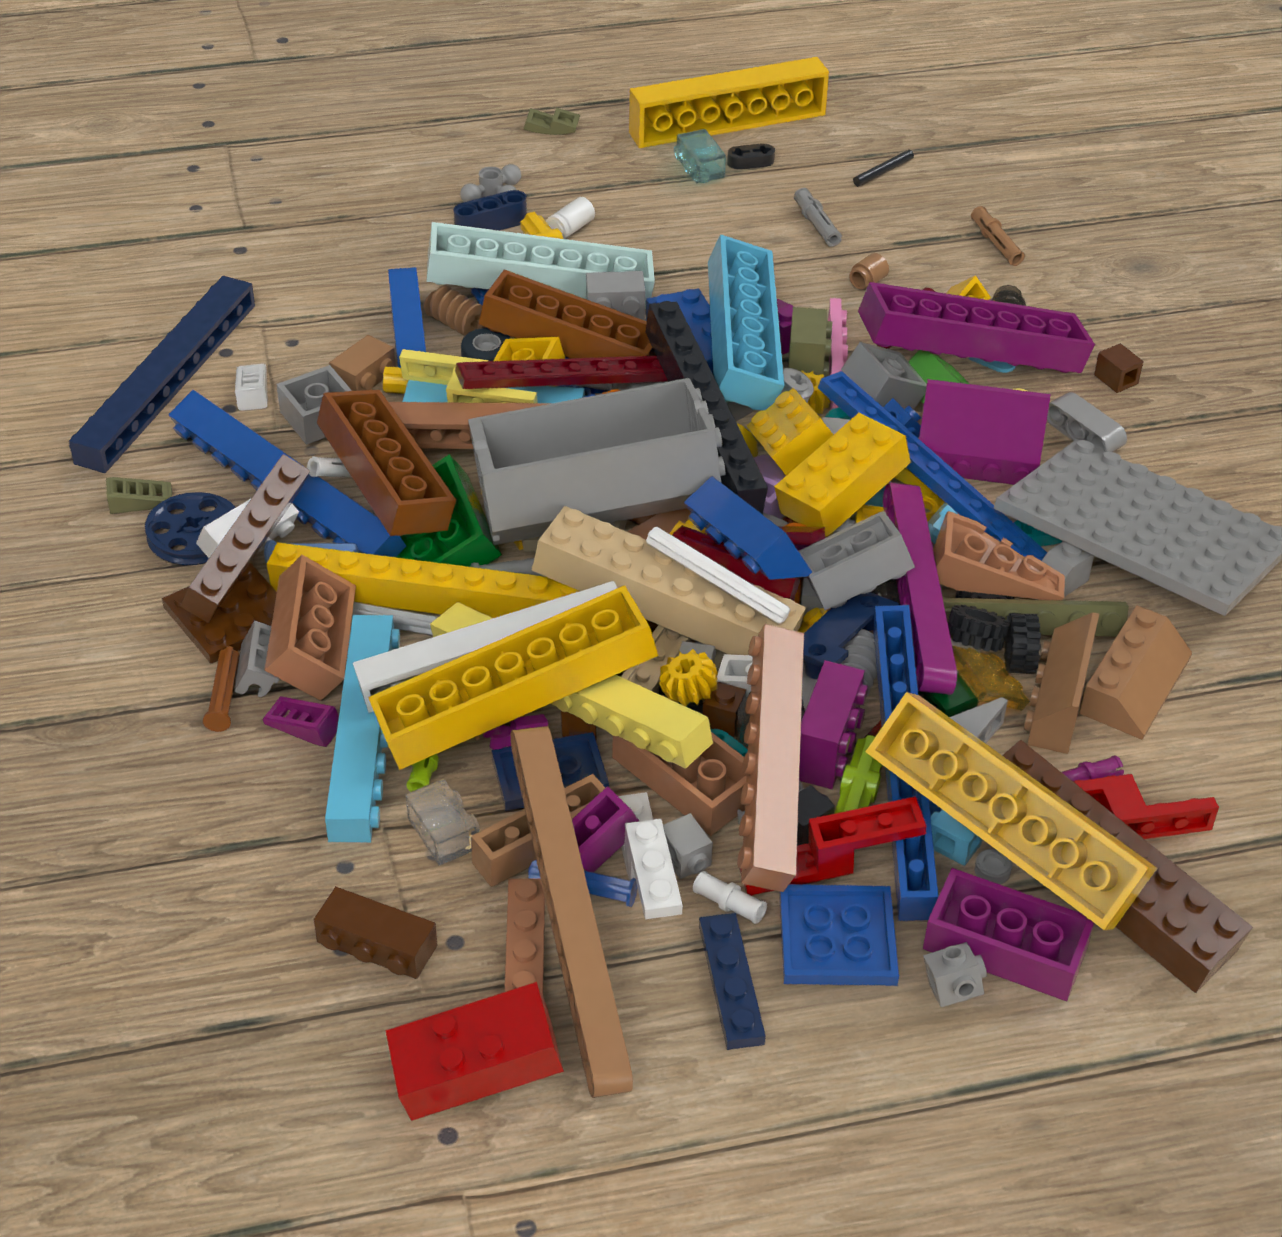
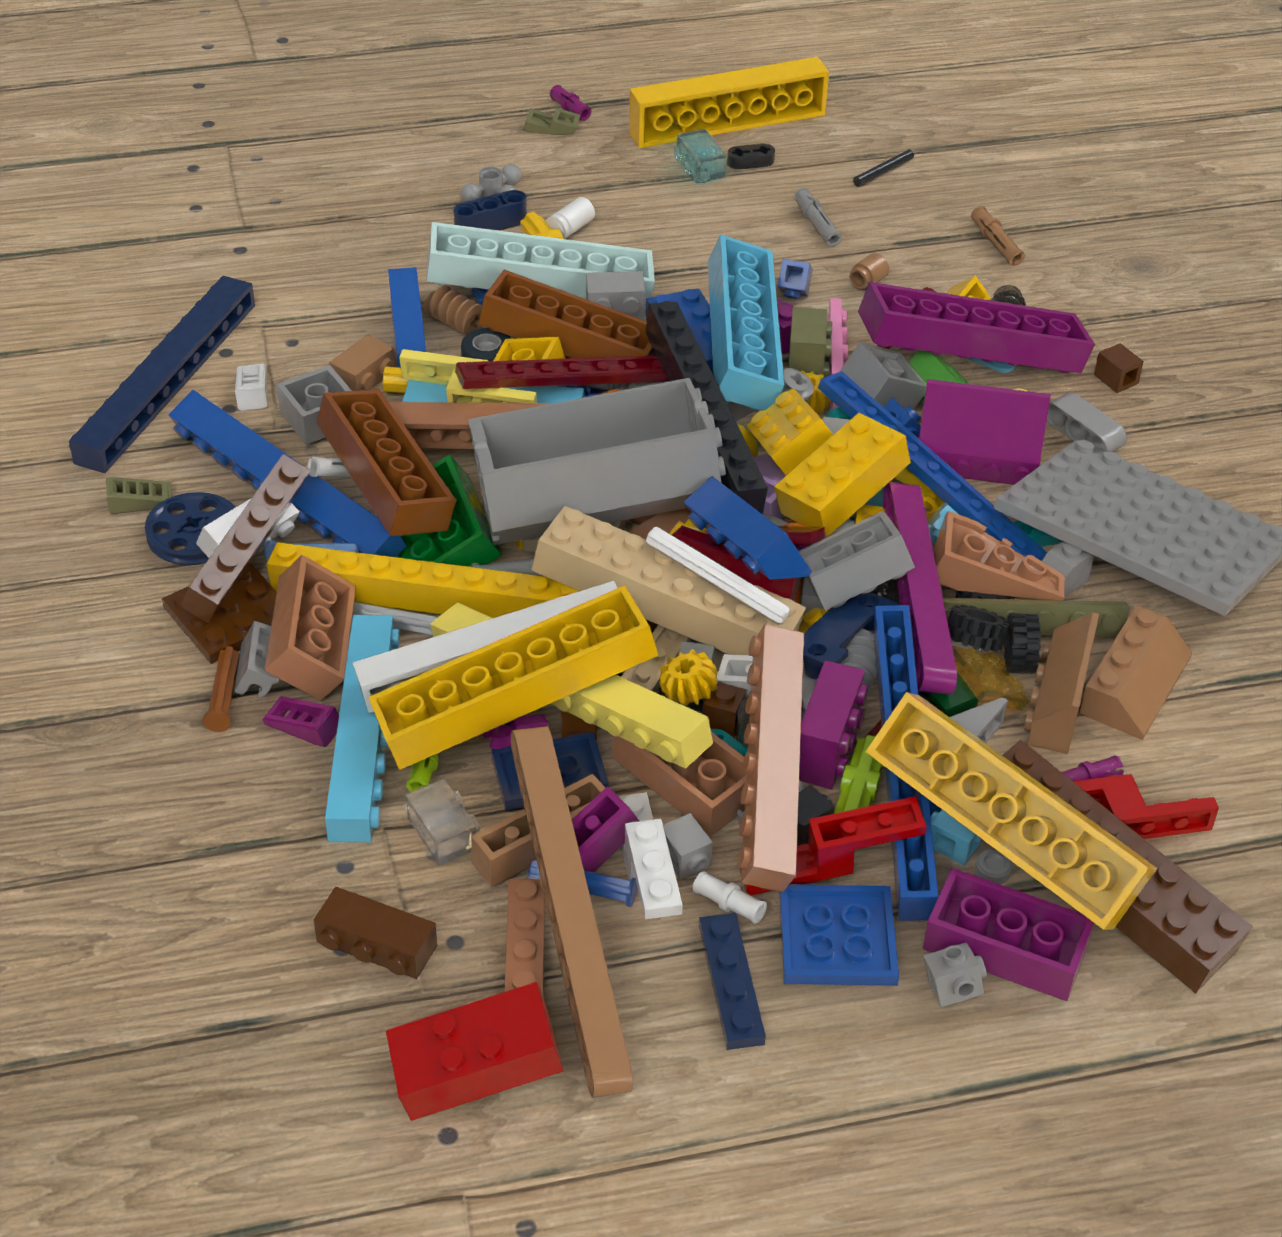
(570, 102): none -> magenta pin
(795, 278): none -> blue brick

